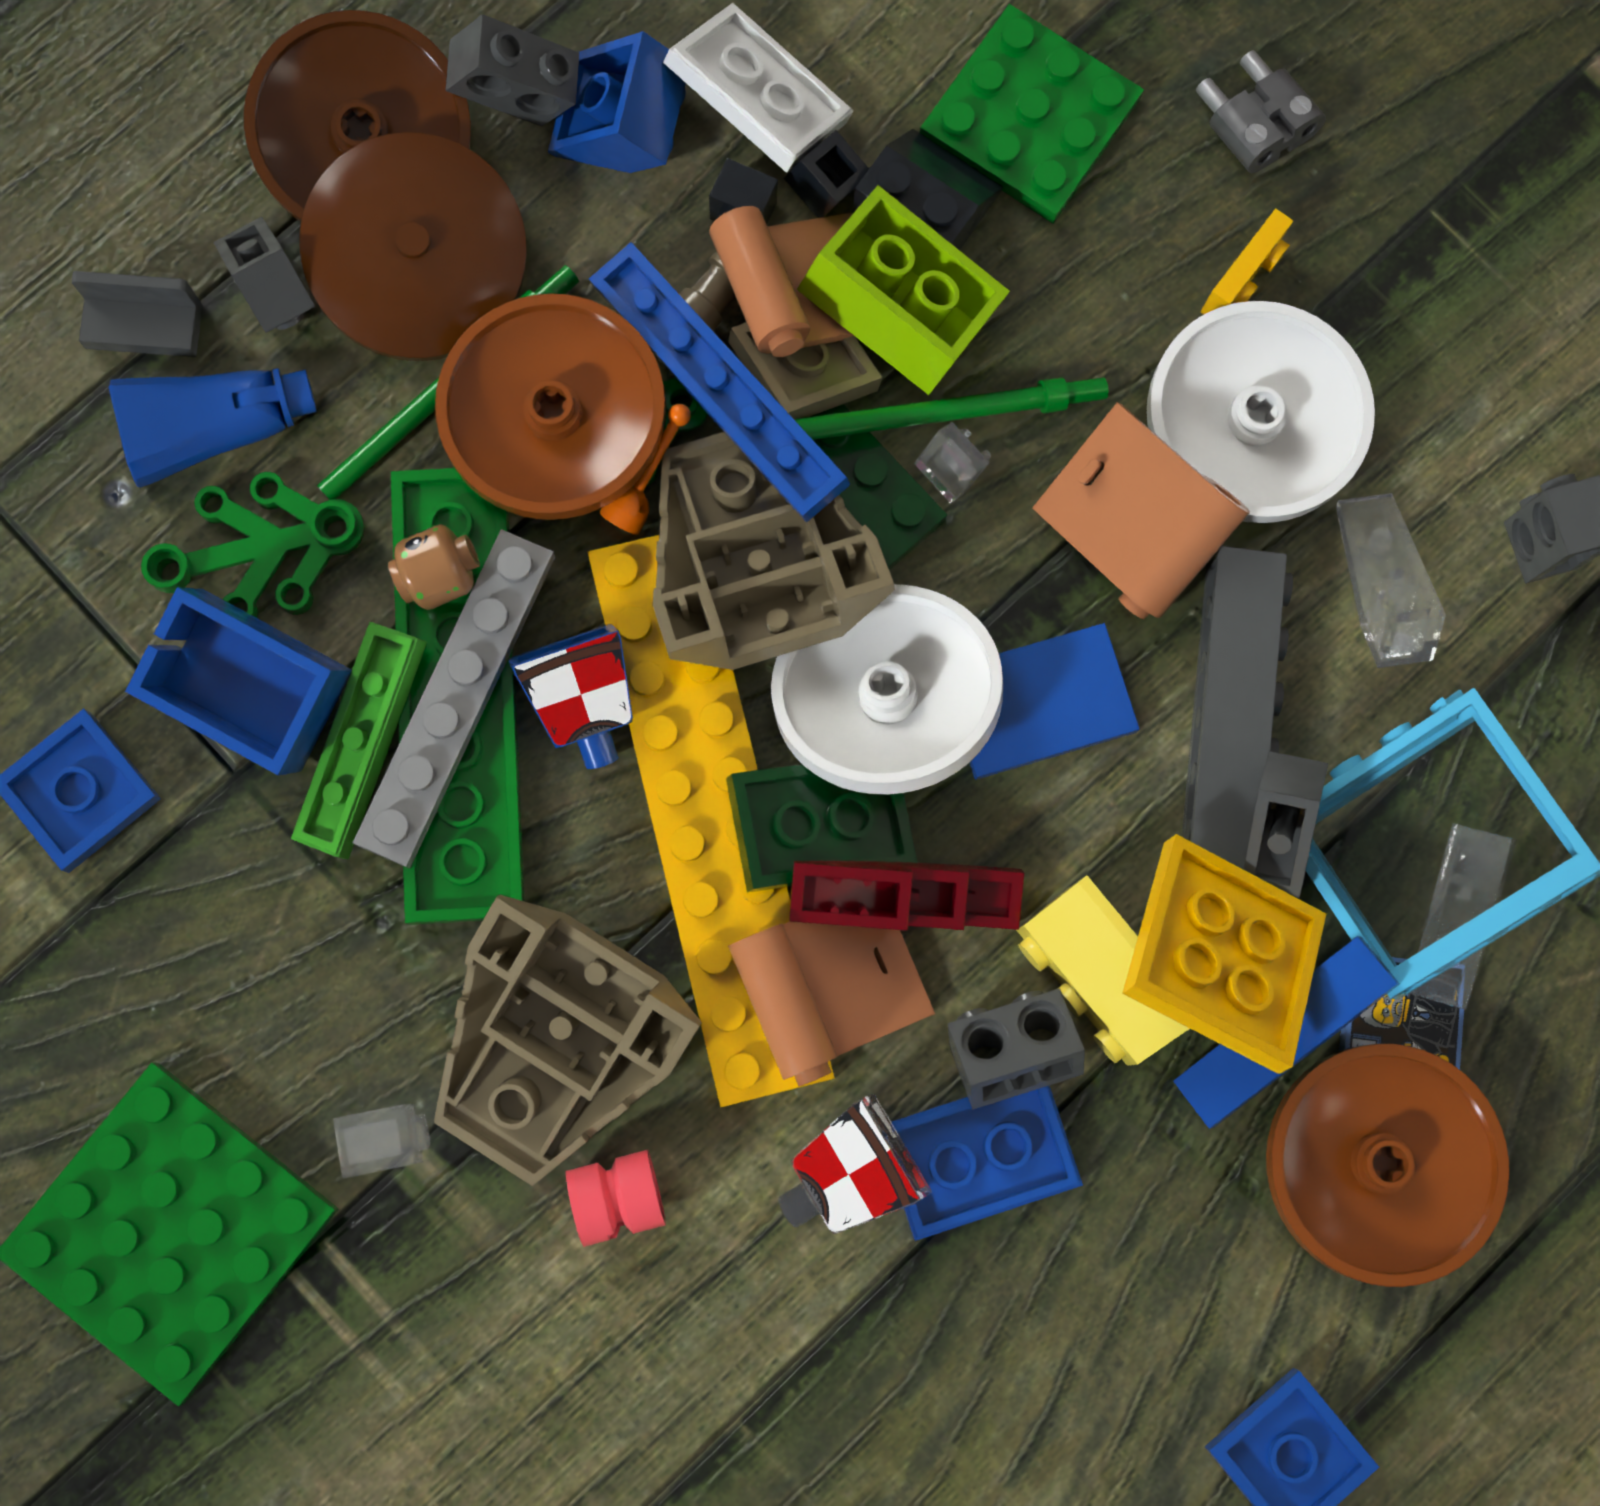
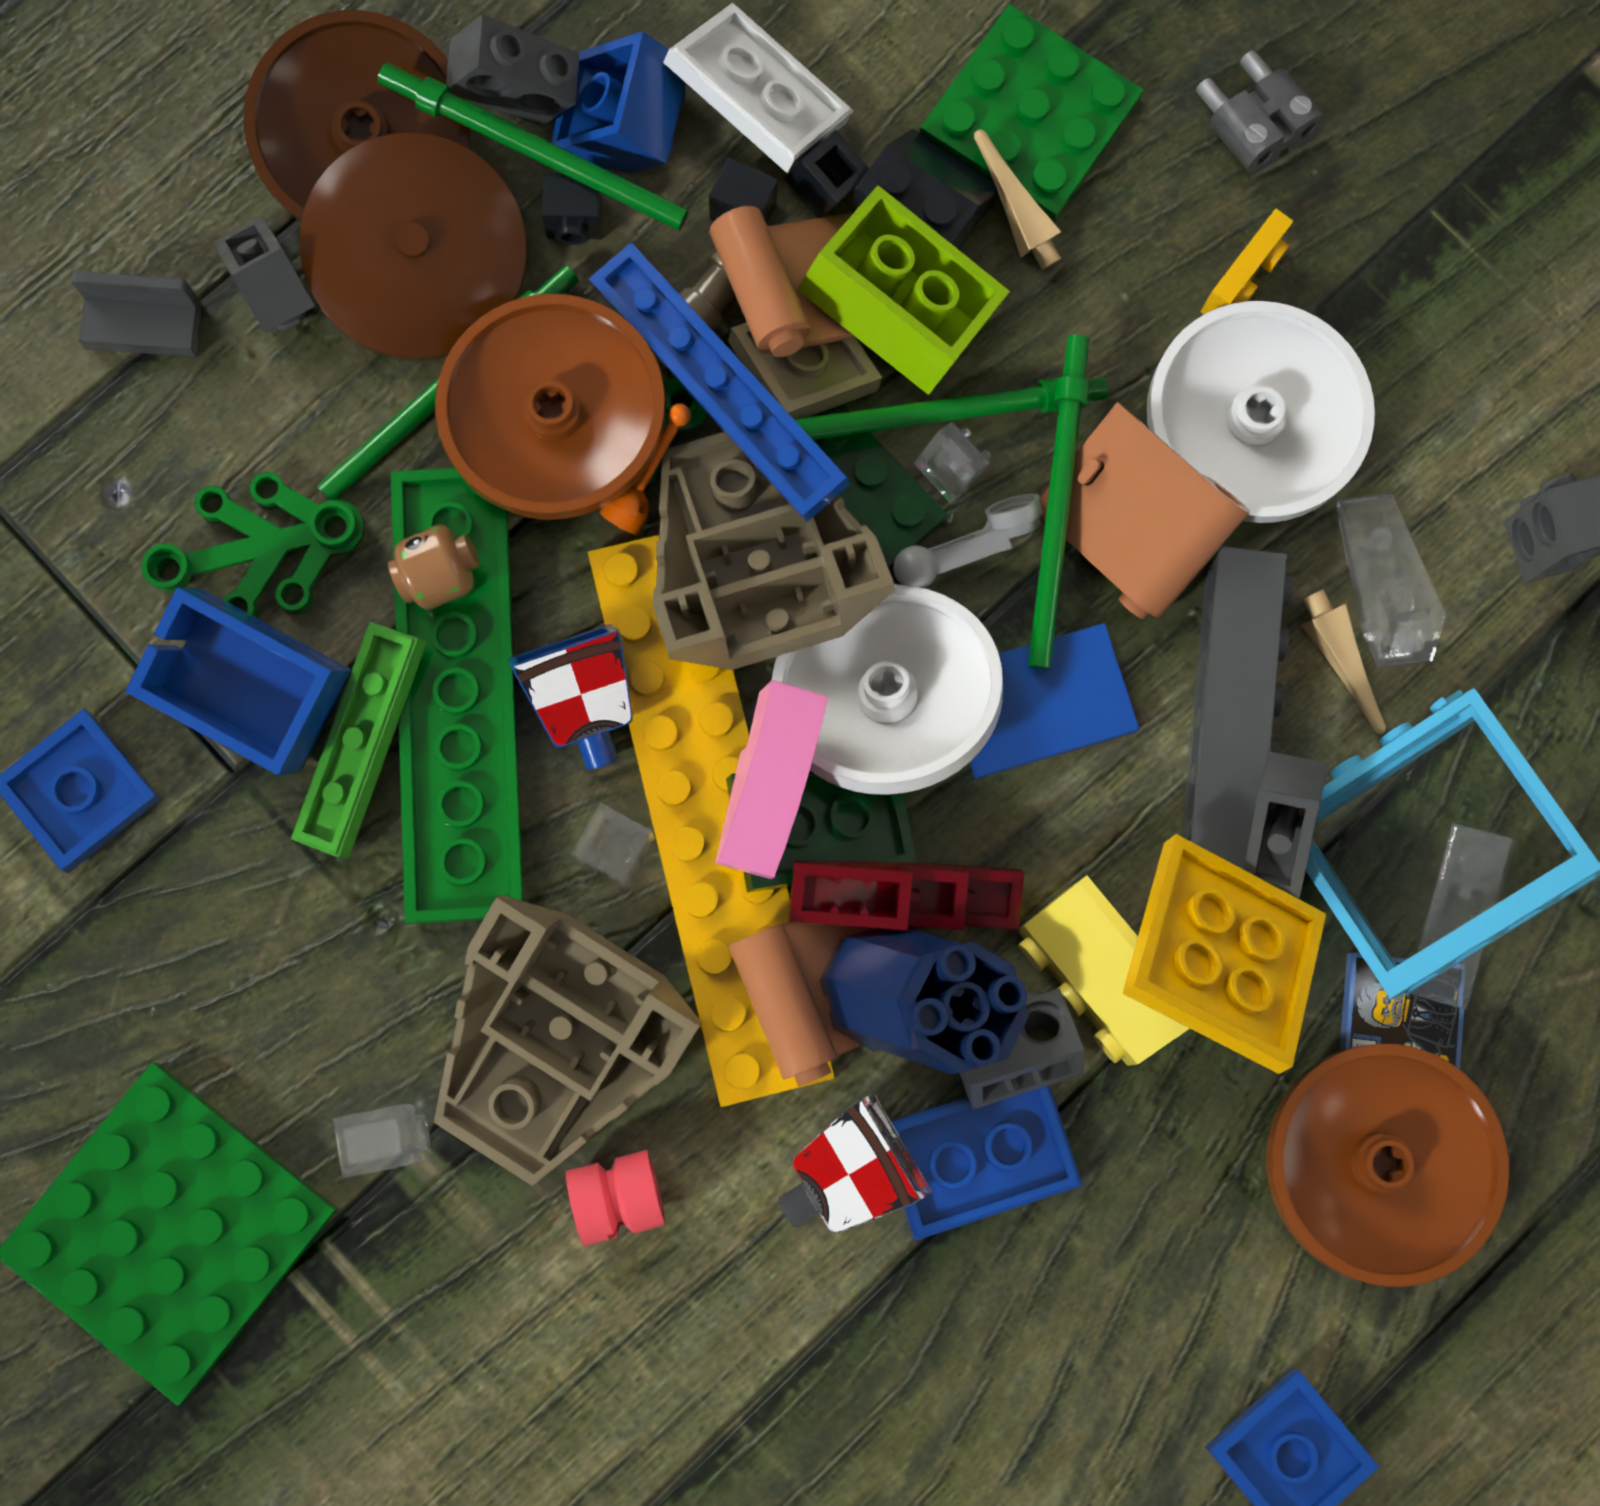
(186, 420): blue piece -> none
(436, 100): none -> green bar
(454, 699): light grey plate -> none
(571, 210): none -> black plate
(613, 846): none -> clear brick
(771, 778): none -> bright pink slope
(925, 998): none -> dark blue brick
(1005, 519): none -> light grey piece
(1027, 220): none -> tan piece
(1071, 396): none -> green bar
(1335, 638): none -> tan piece
(1337, 995): blue tile -> none

